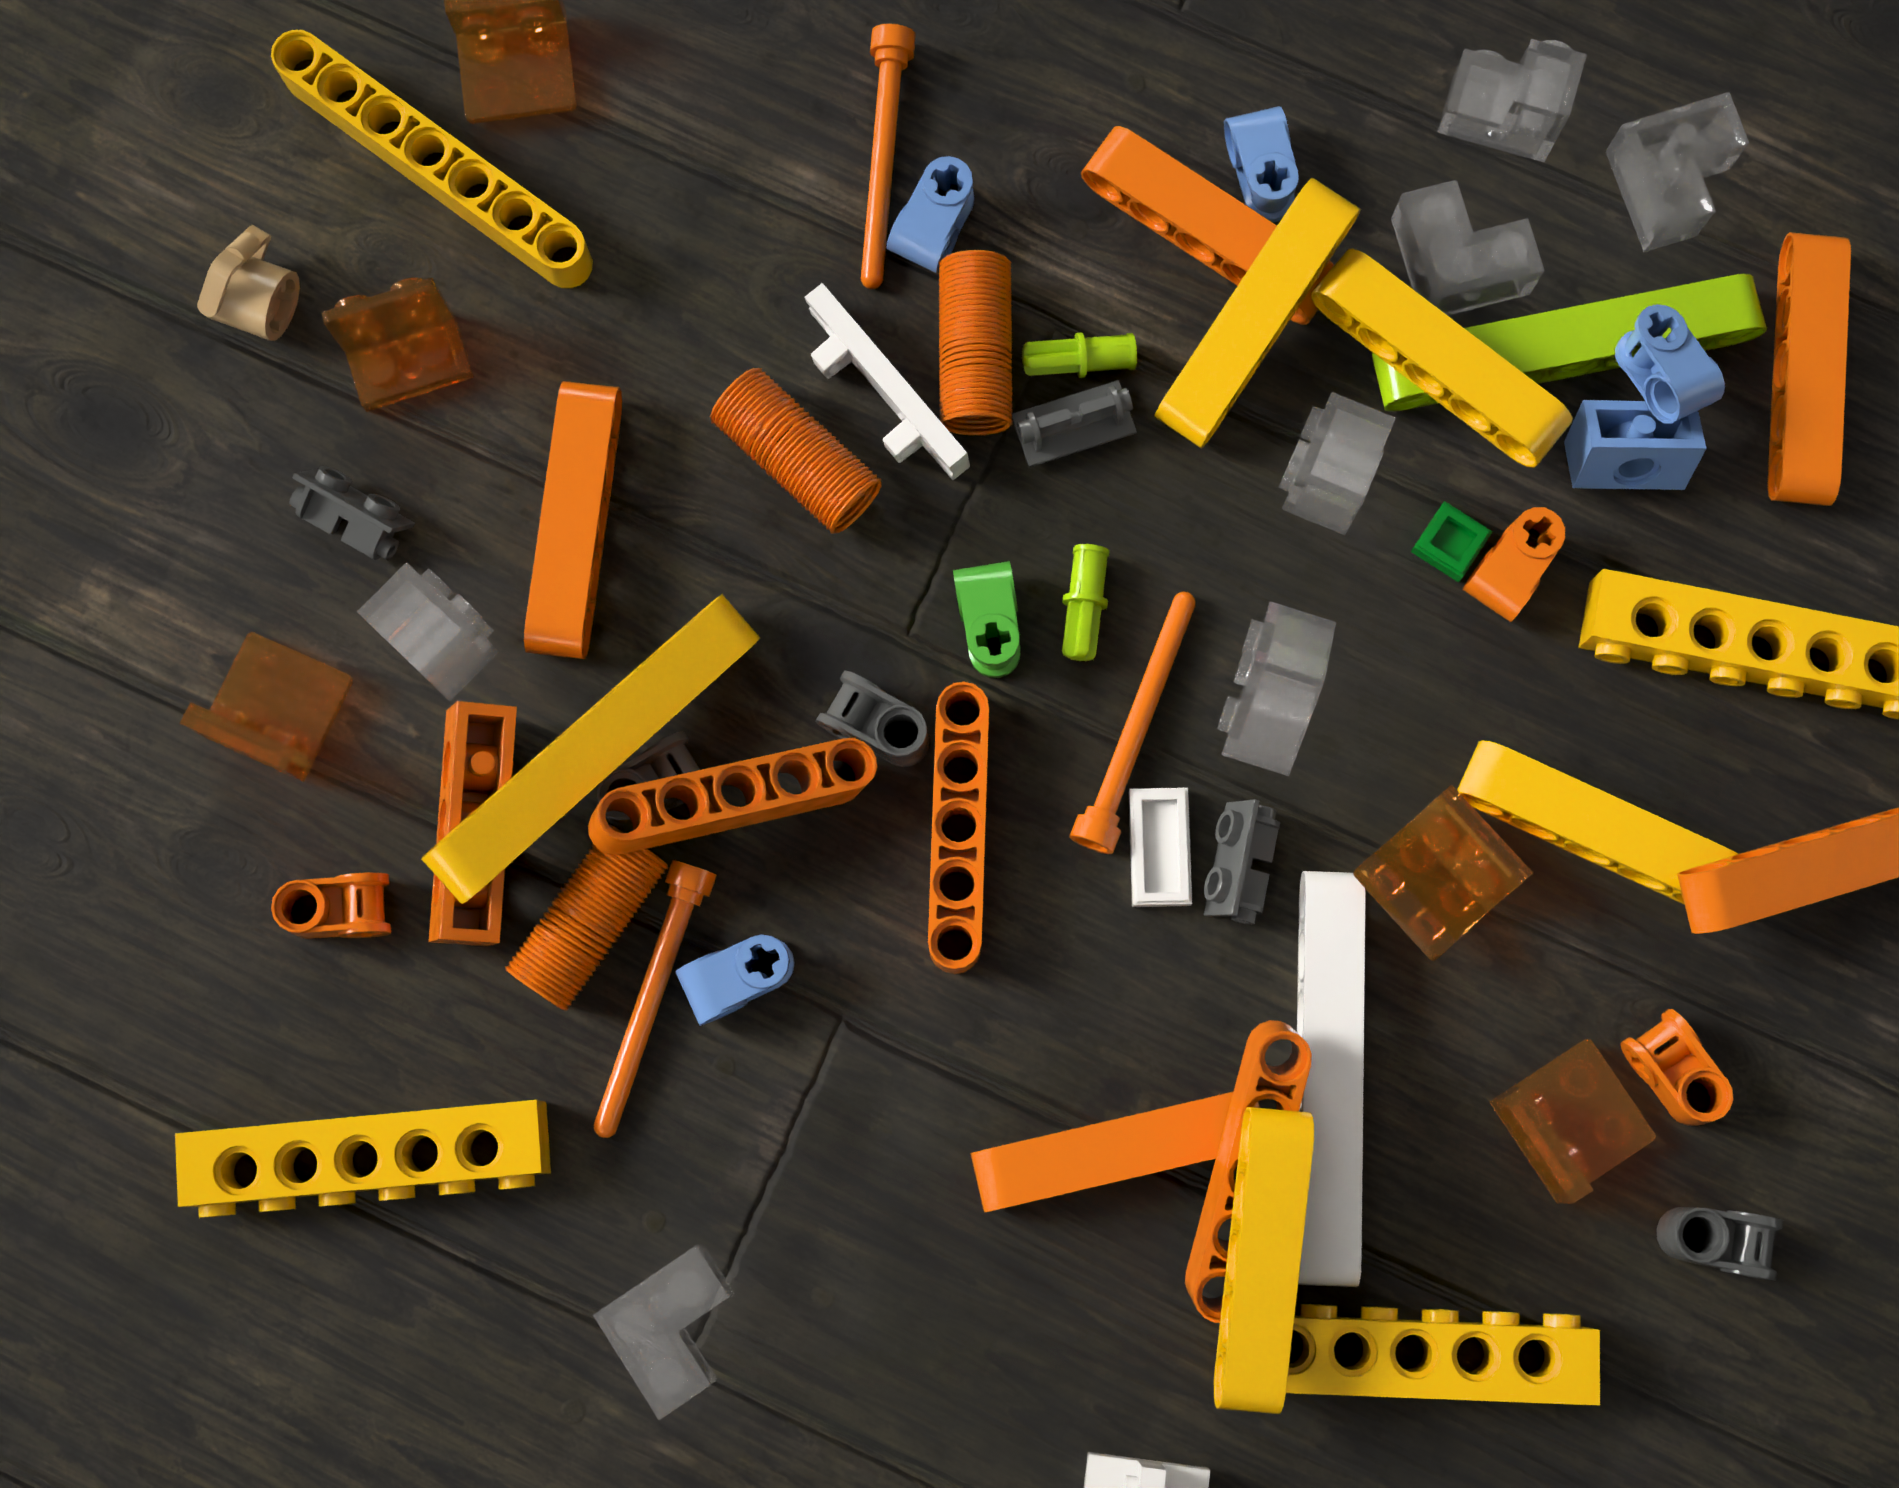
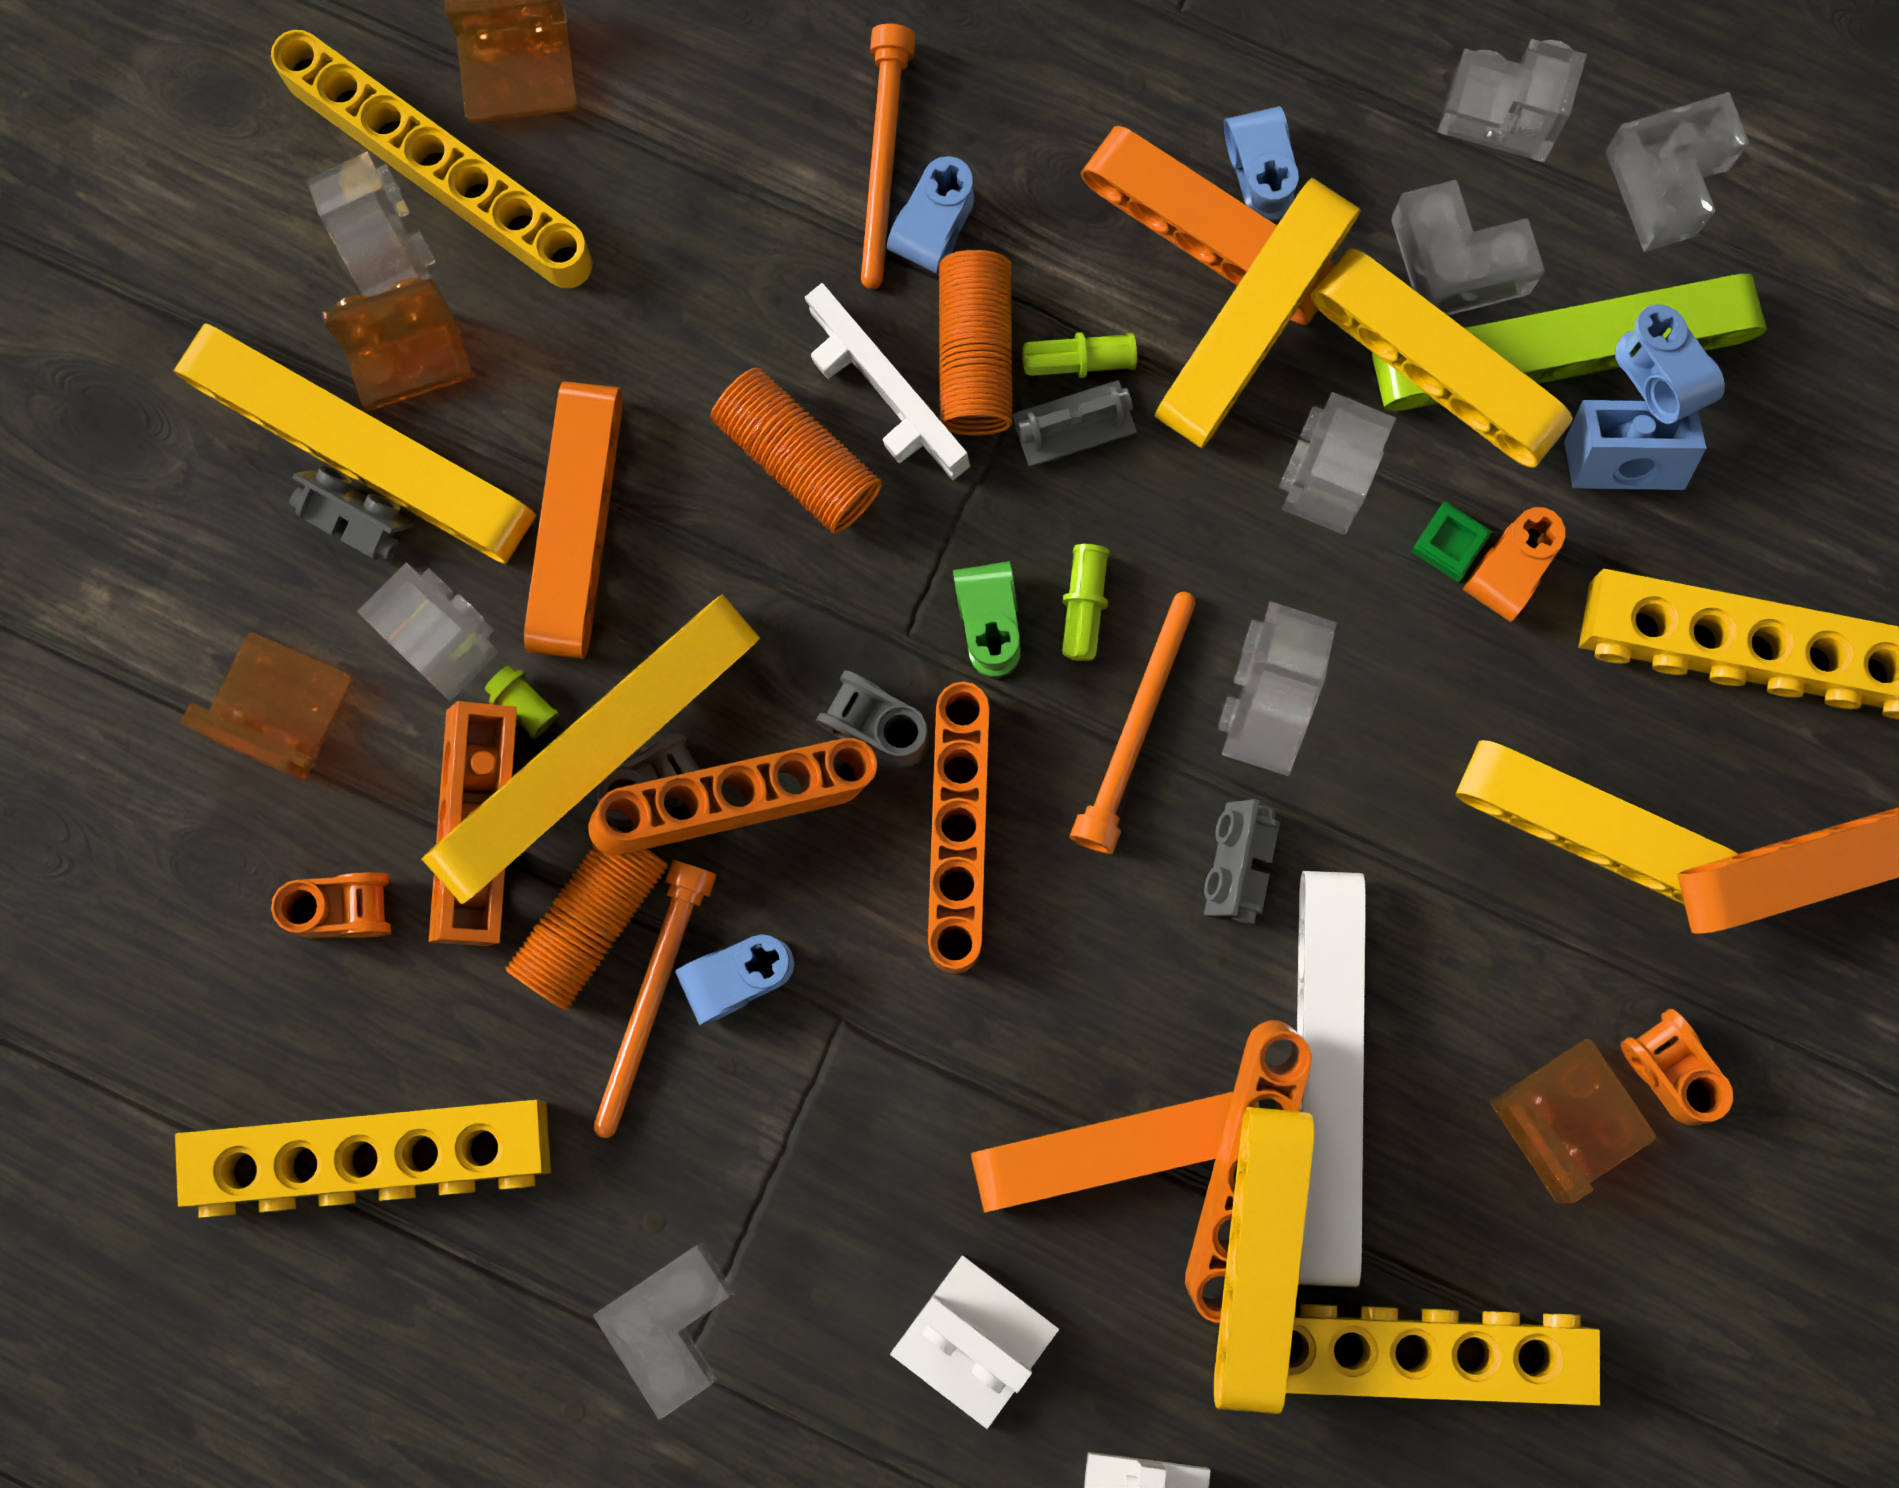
(248, 290): tan piece -> none
(355, 443): none -> yellow beam
(363, 217): none -> clear brick
(532, 710): none -> lime pin
(975, 1342): none -> white bracket
(1160, 847): white tile -> none
(1442, 873): clear orange bracket -> none
(1730, 1240): dark grey piece -> none
(1809, 369): orange beam -> none

